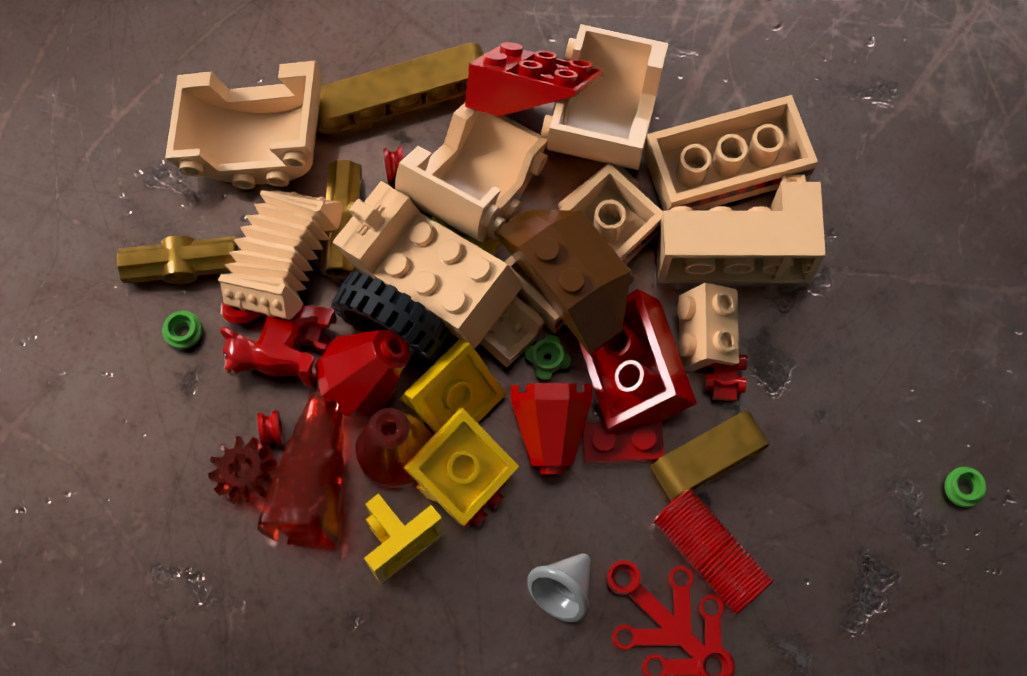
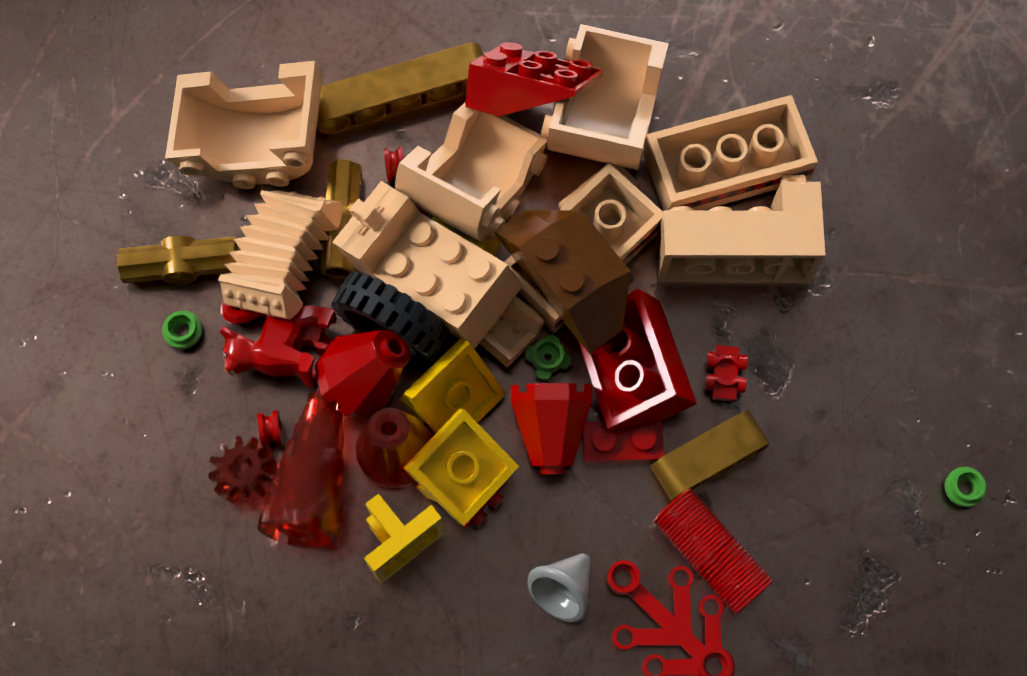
(708, 326): light nougat bracket -> none

